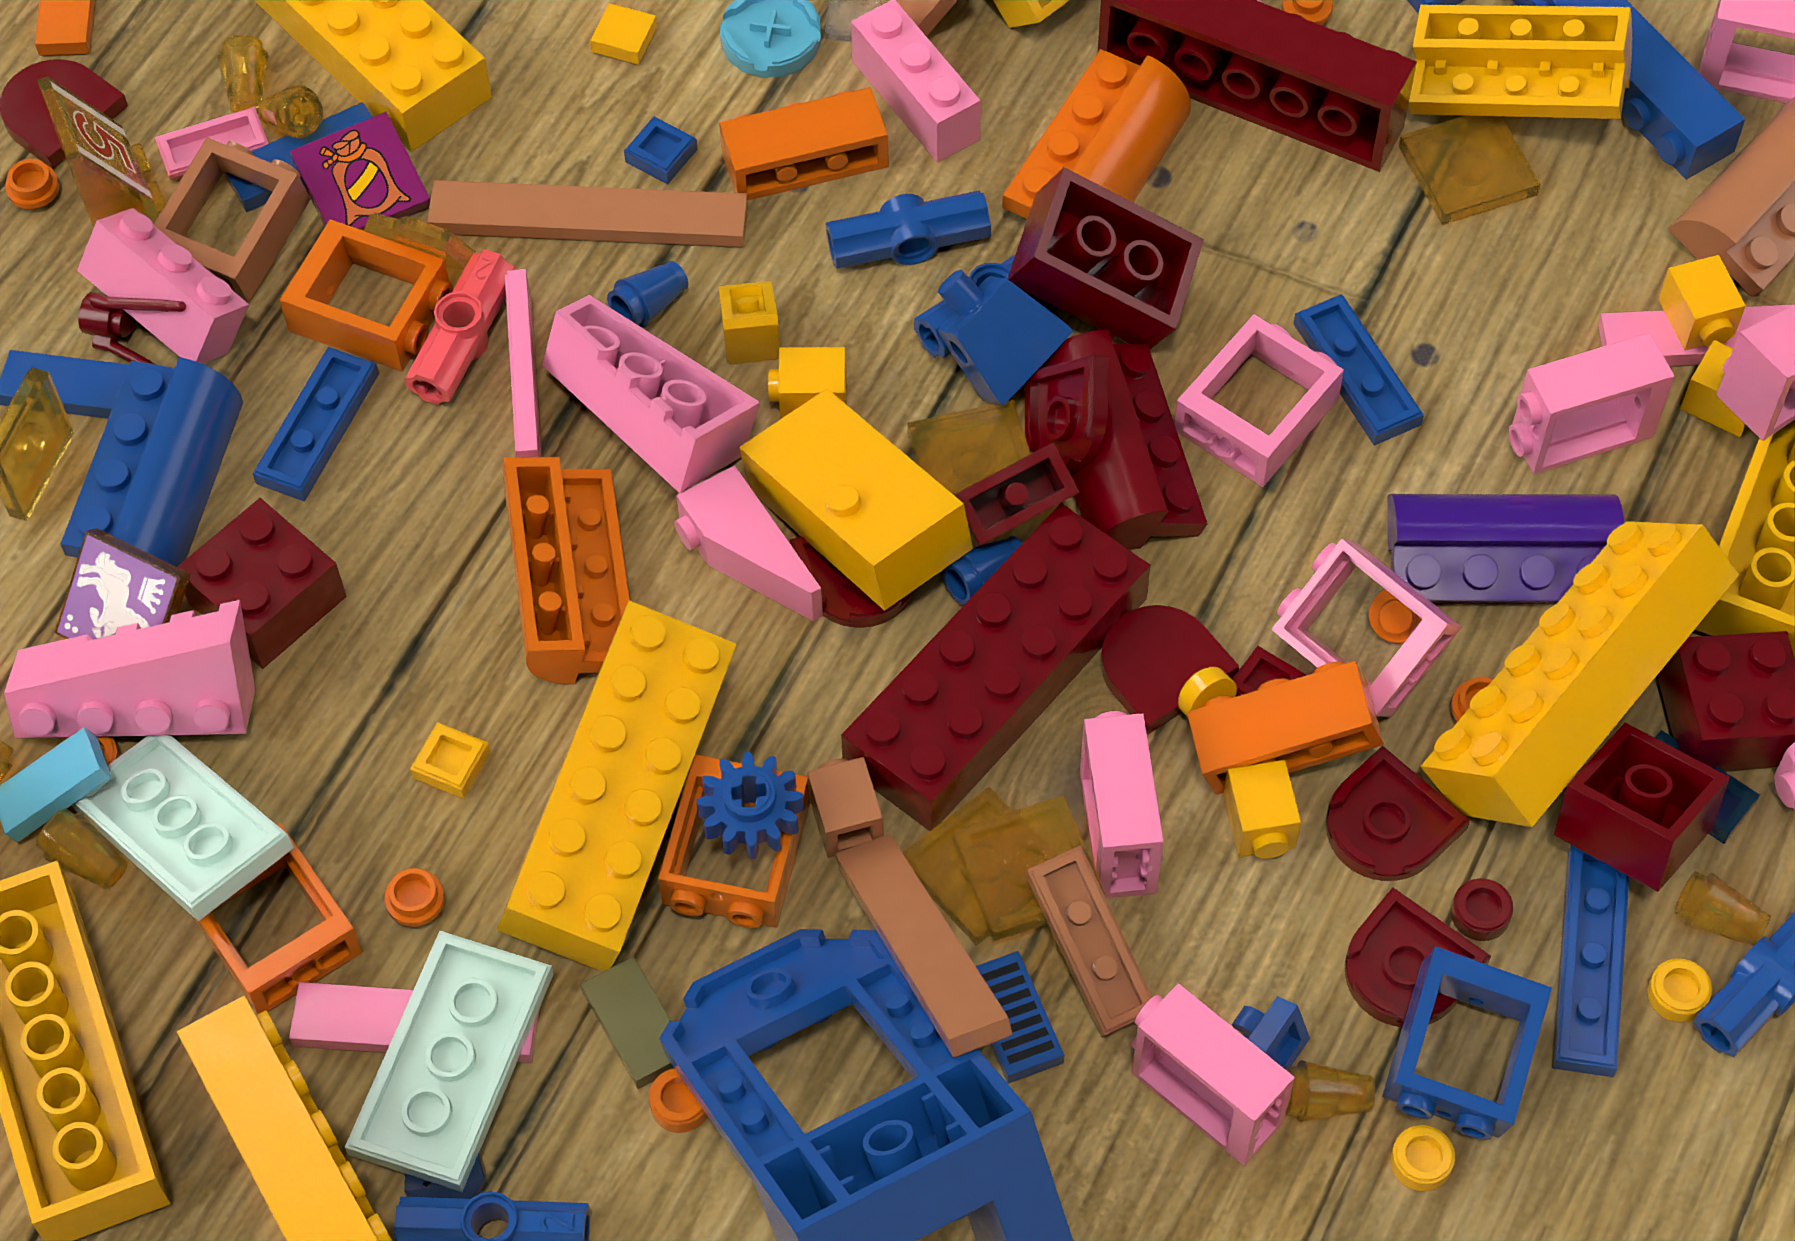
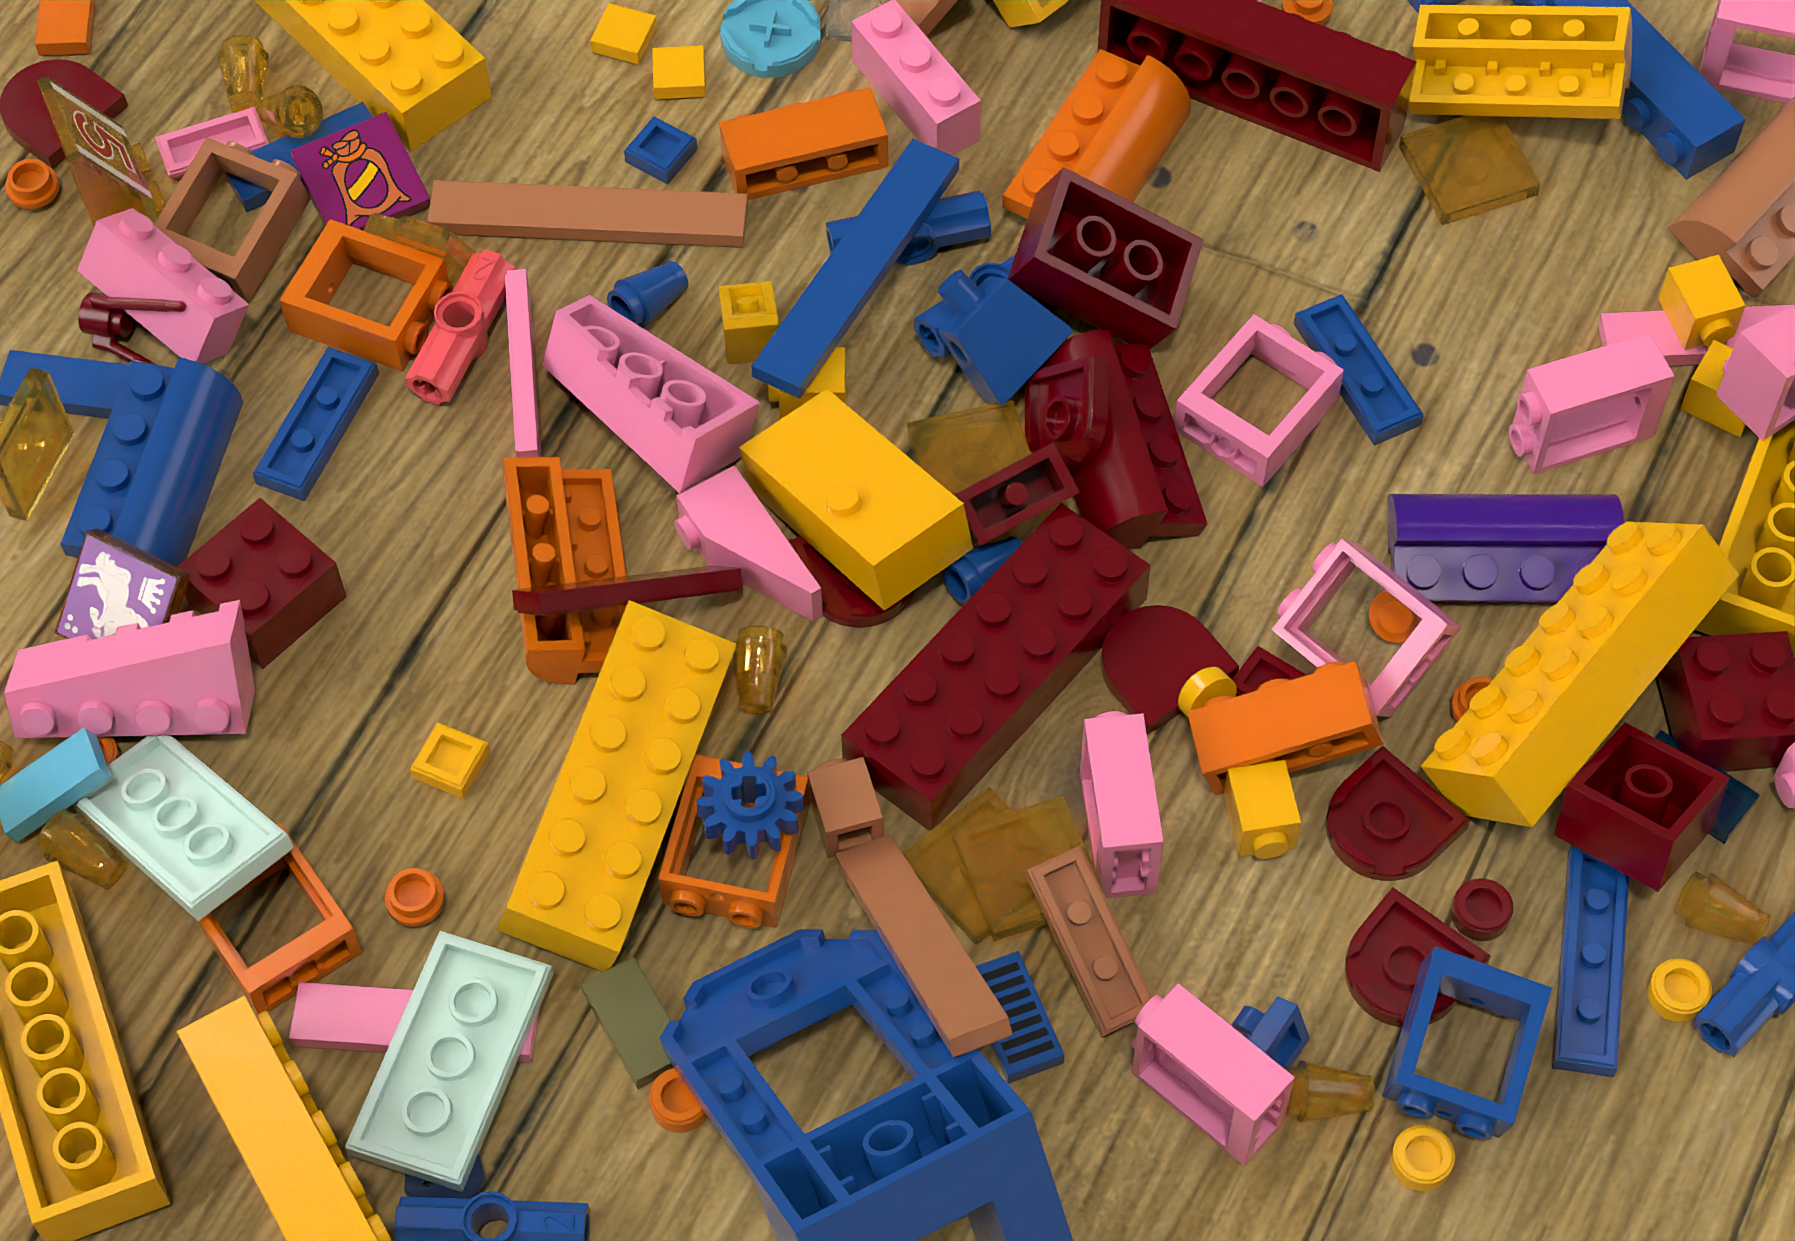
(619, 590): none -> dark red tile
(678, 72): none -> yellow tile
(758, 667): none -> clear yellow cone
(855, 269): none -> blue tile

